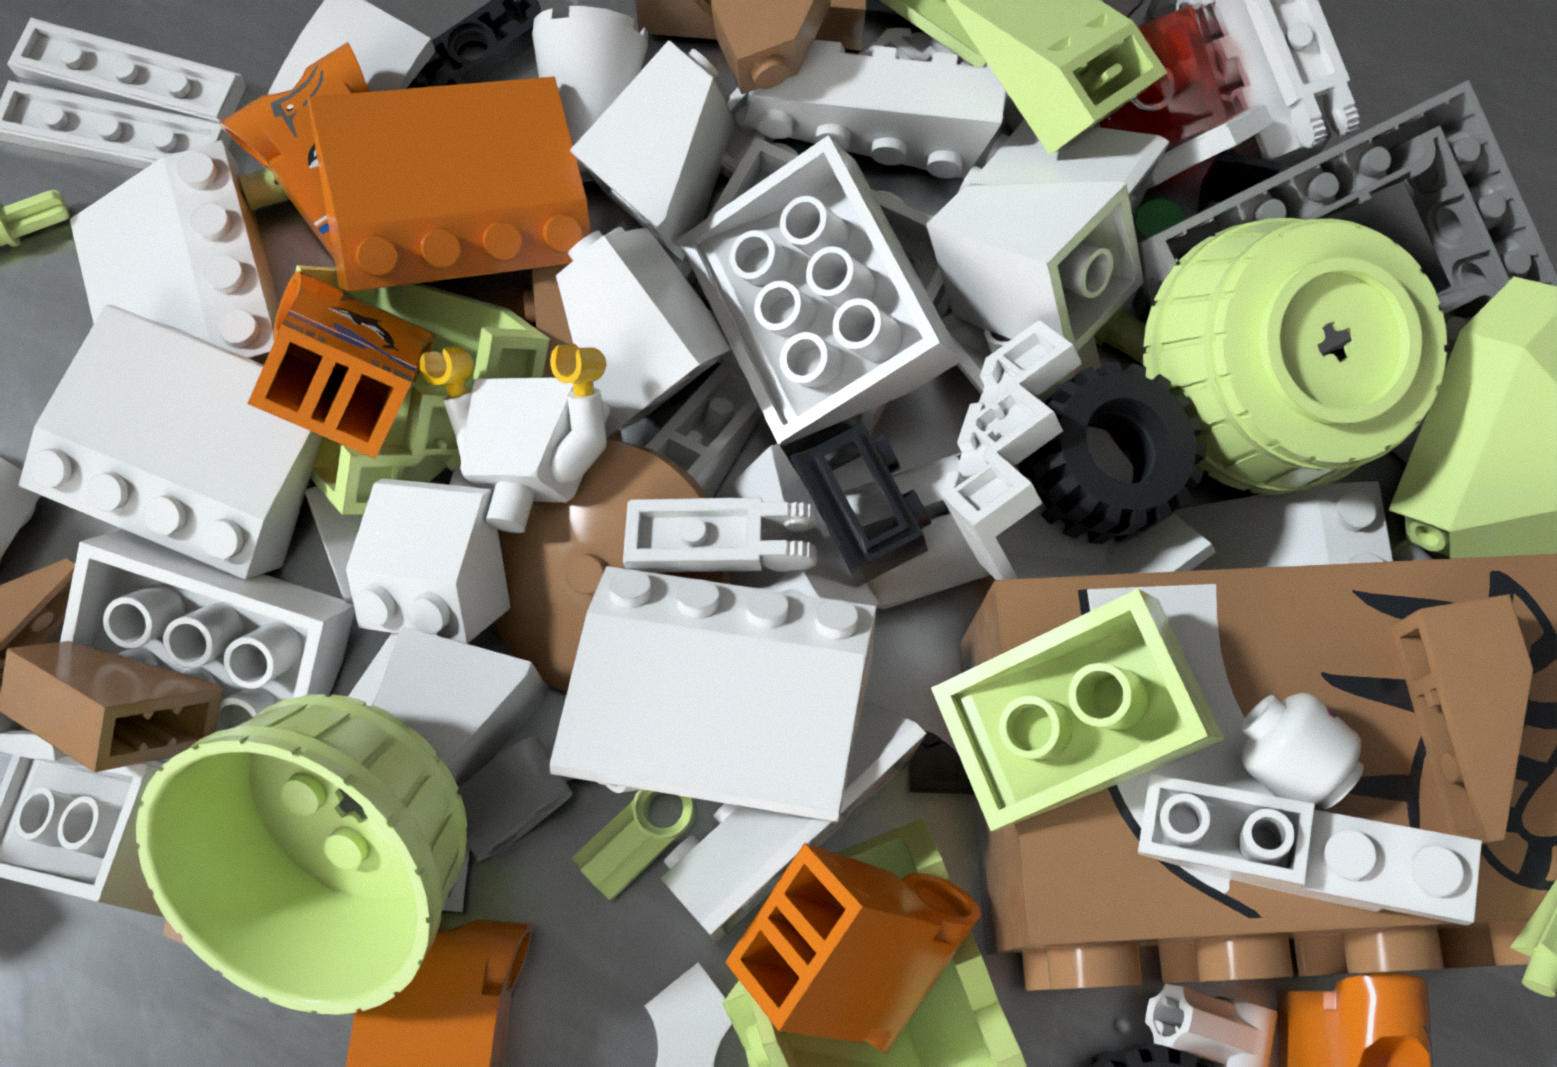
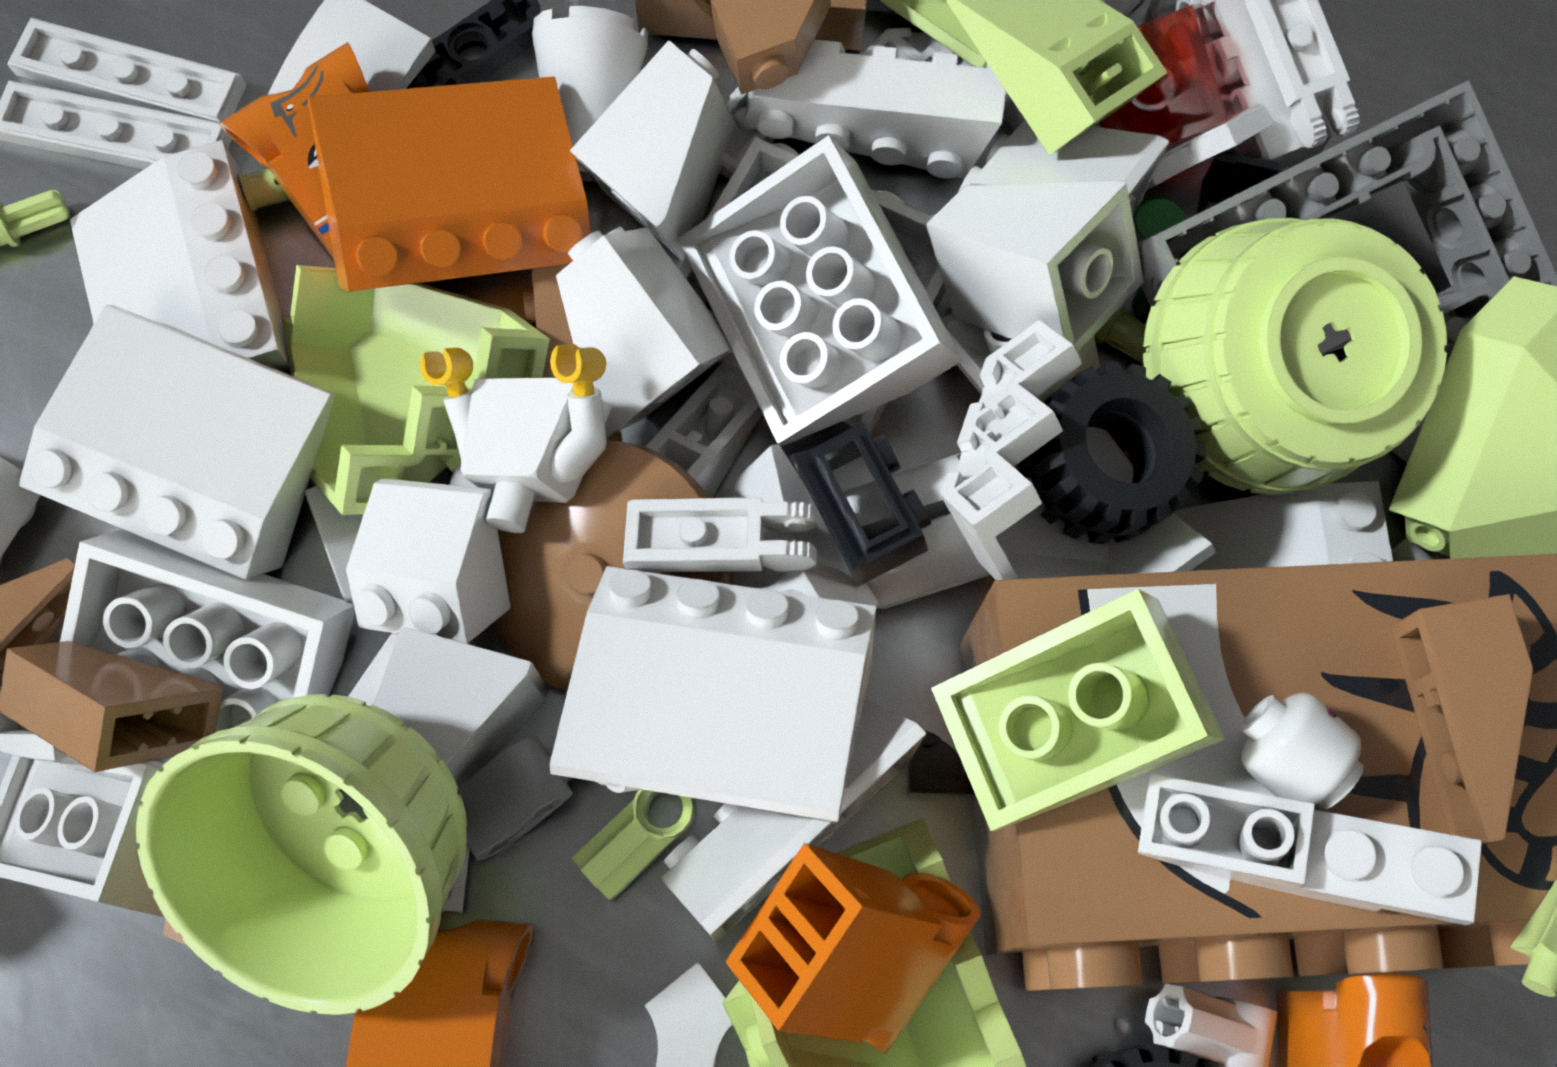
(339, 364): orange piece -> none

